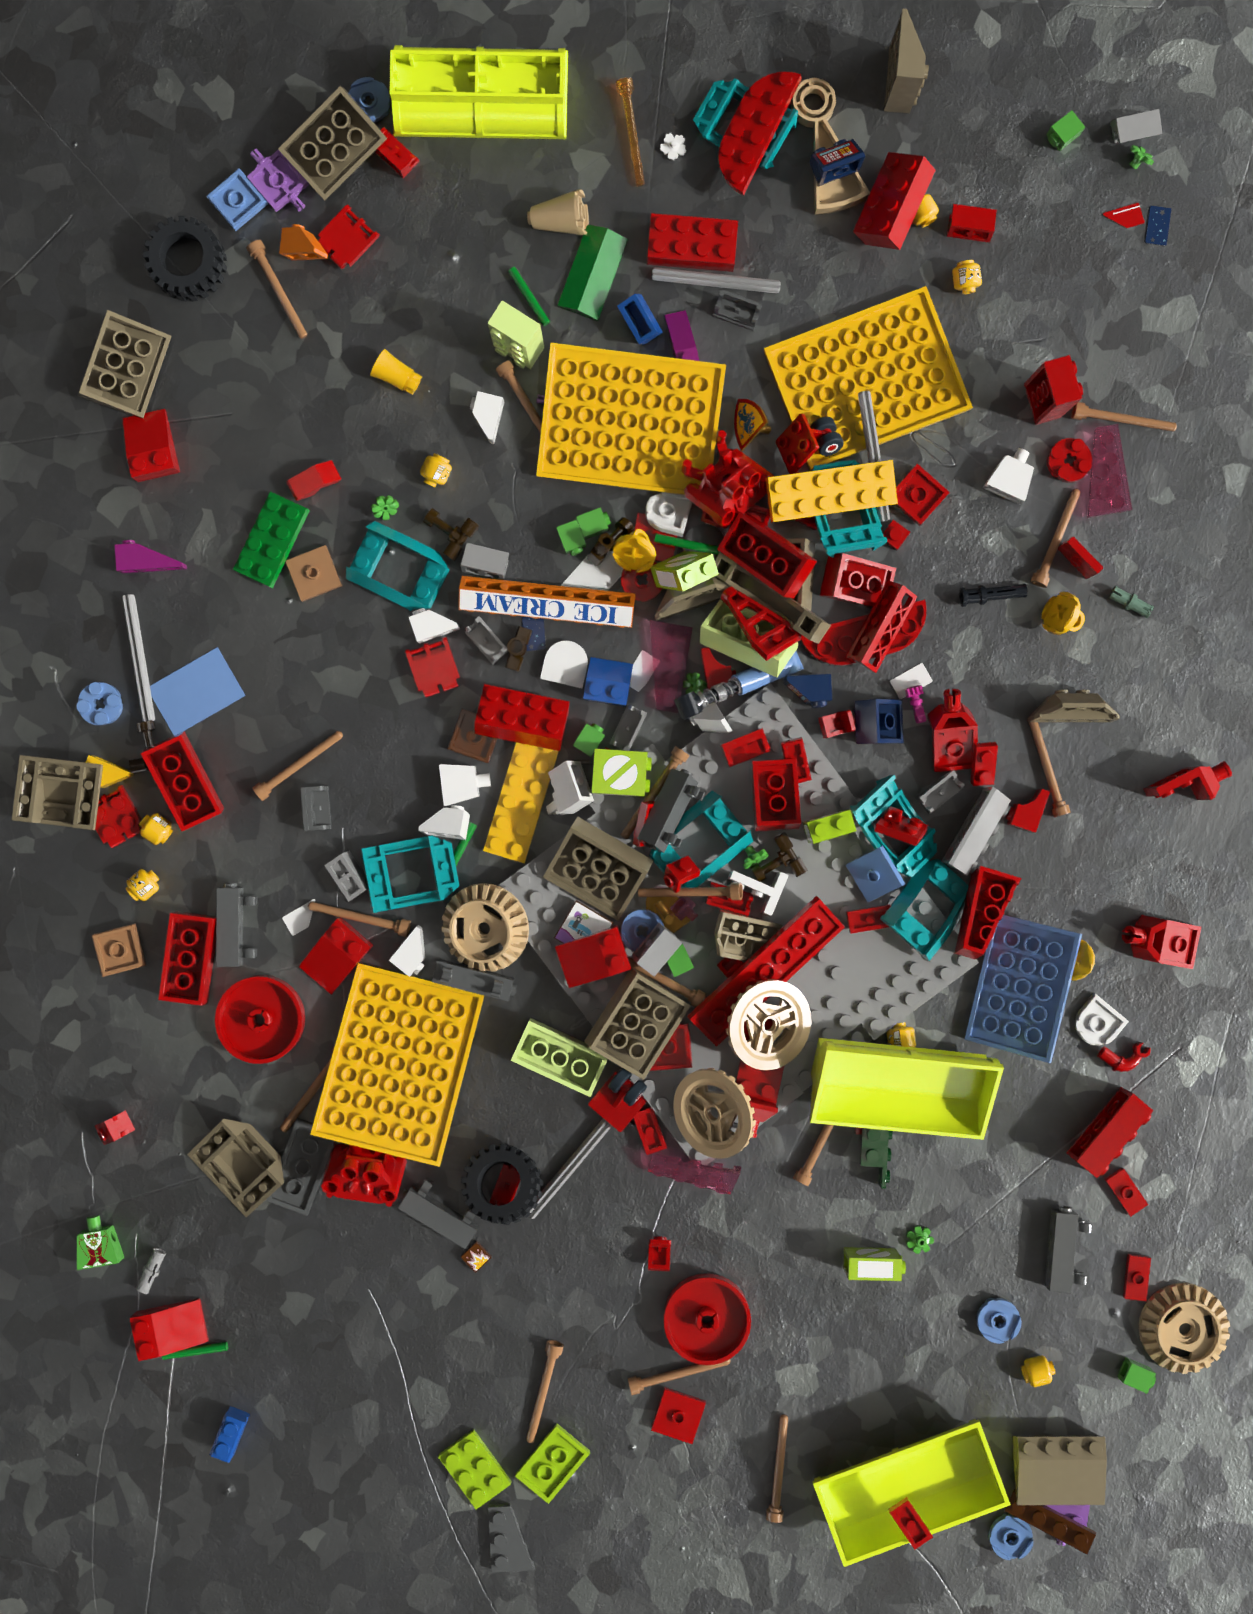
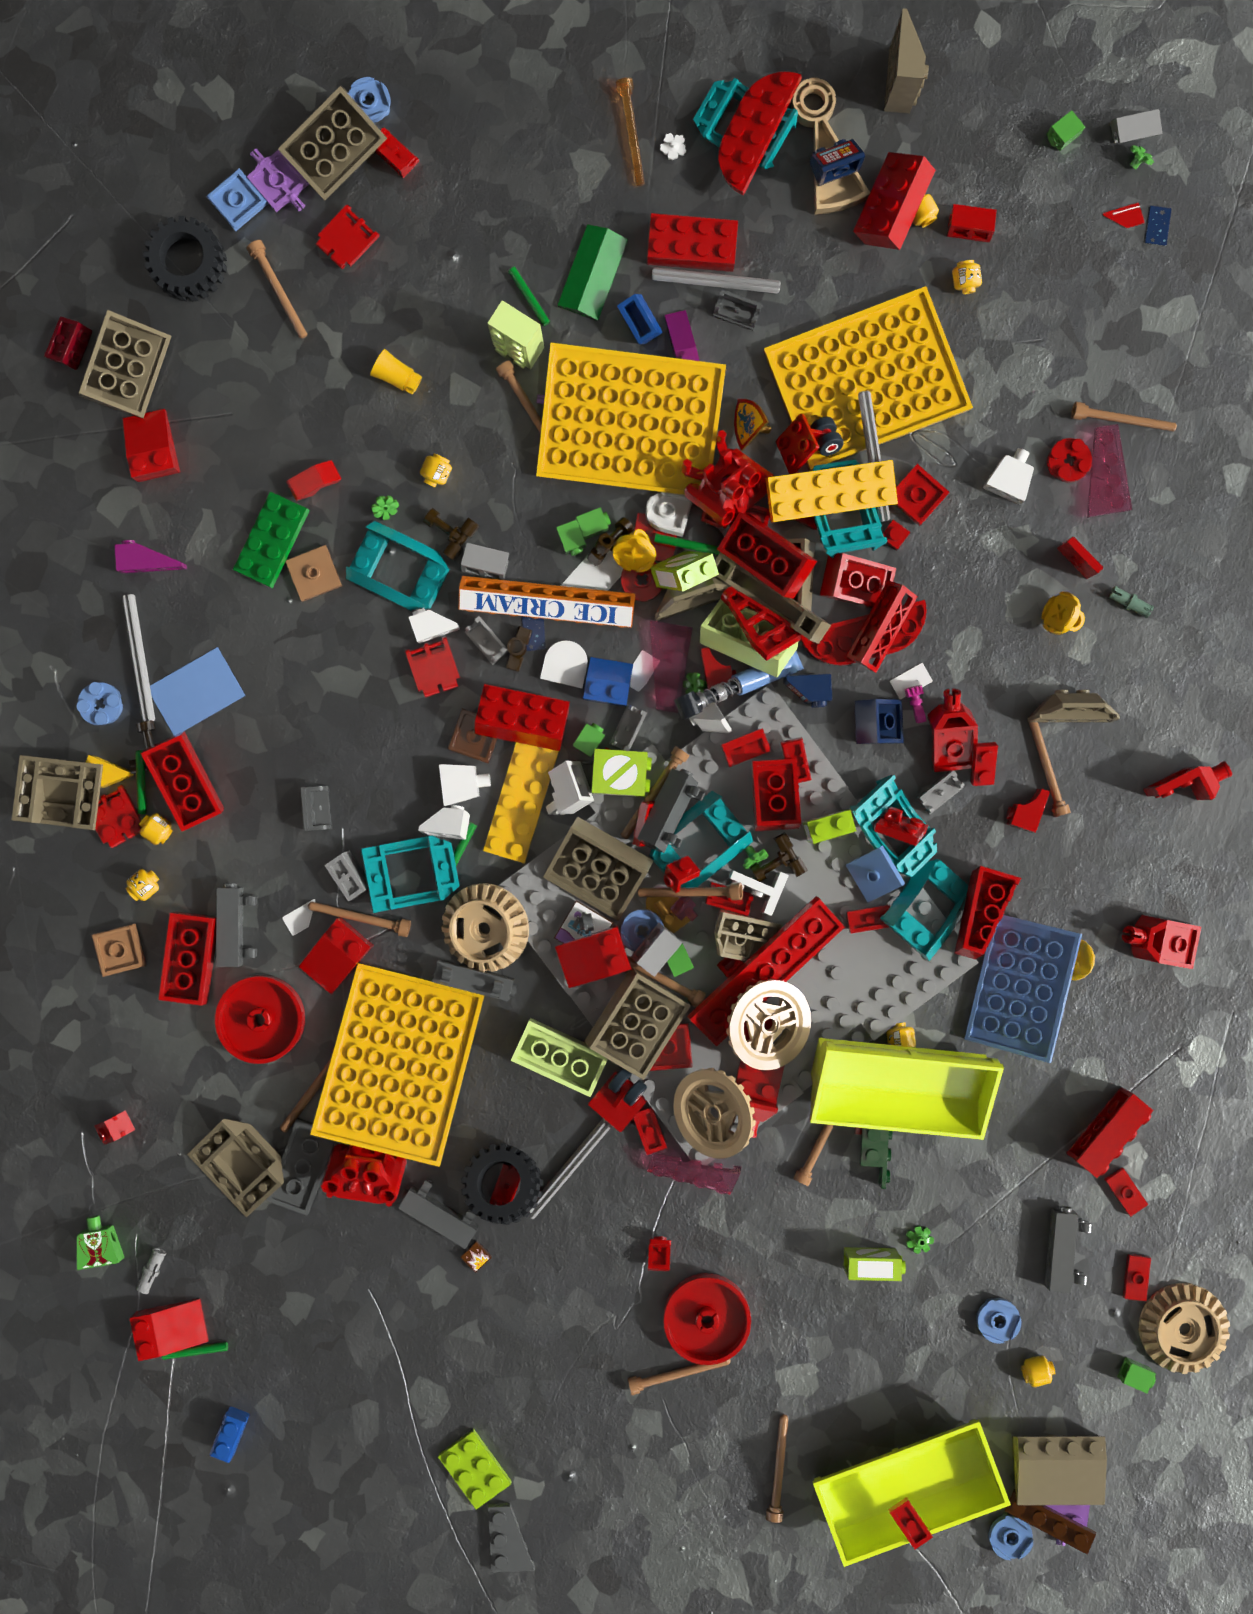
(68, 343): none -> dark red bracket
(141, 784): none -> green bar
(264, 789): medium nougat piece -> none
(300, 244): orange slope -> none
(411, 953): white slope -> none
(479, 92): neon yellow piece -> none
(487, 412): white slope -> none
(552, 1463): lime plate -> none
(553, 1350): medium nougat piece -> none
(561, 214): tan cone -> none
(586, 922): none -> dark grey plate
(678, 1415): red plate -> none
(837, 723): red bracket -> none
(976, 830): slope -> none
(983, 594): black pin -> none
(1041, 577): medium nougat piece -> none
(1053, 389): red brick -> none
(1098, 1022): white tile -> none
(1120, 1063): red piece -> none

